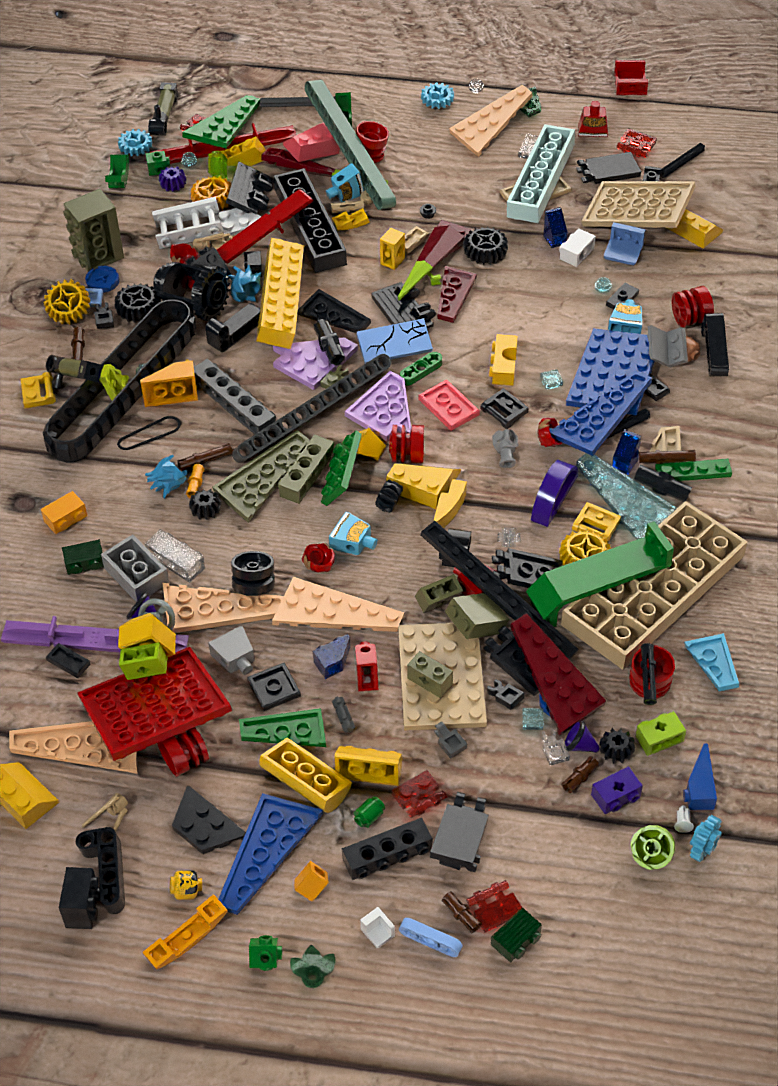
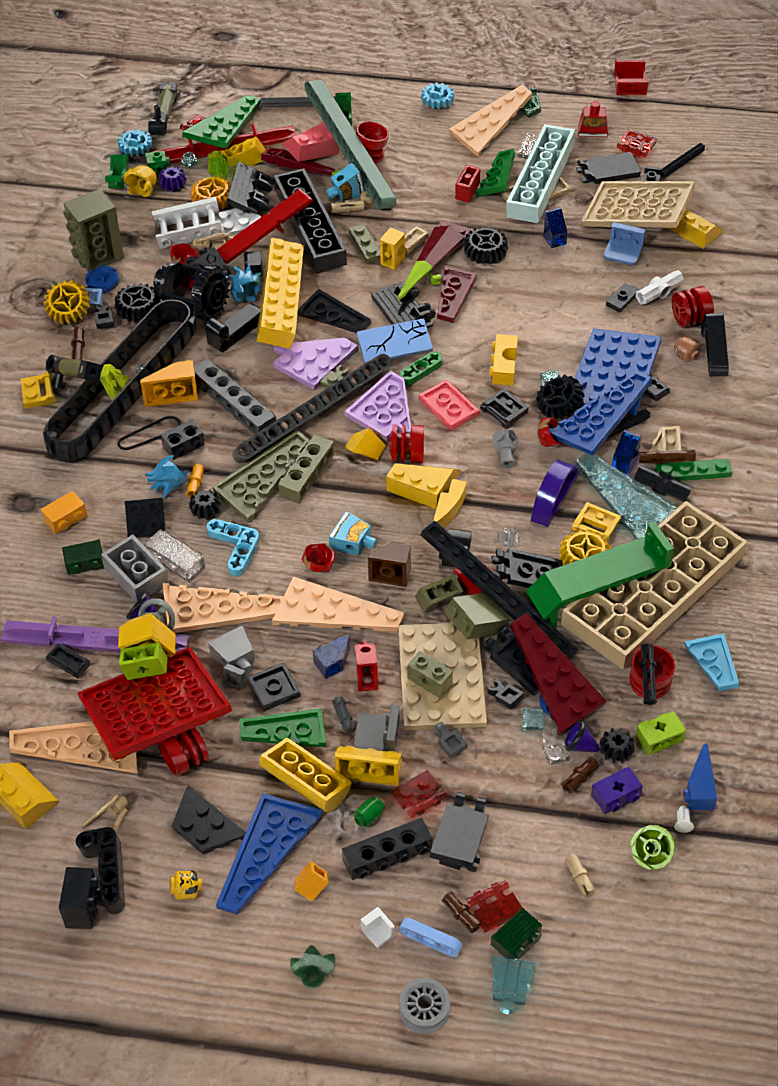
(140, 180): none -> yellow hair
(145, 517): none -> black bracket
(182, 439): none -> black brick
(187, 935): light orange slope -> none
(204, 457): reddish brown pin -> none
(233, 676): none -> dark grey plate
(240, 540): none -> medium azure beam
(252, 573): black wheel -> none
(264, 953): green brick -> none
(329, 342): black piece -> none
(340, 468): green plate -> none
(345, 222): yellow slope -> none
(365, 243): none -> olive plate
(378, 730): none -> dark grey bracket
(389, 496): black gear -> none
(390, 564): none -> reddish brown slope
(410, 1006): none -> light grey wheel
(427, 211): black plate -> none
(467, 183): none -> red brick
(476, 85): clear plate -> none
(498, 175): none -> green wing
(511, 982): none -> clear light blue torso
(560, 397): none -> black gear
(577, 247): white brick -> none
(580, 876): none -> tan pin
(603, 285): clear light blue plate -> none
(626, 317): medium azure torso -> none
(659, 287): none -> white piece
(667, 347): light grey bracket -> none
(705, 838): medium azure gear -> none

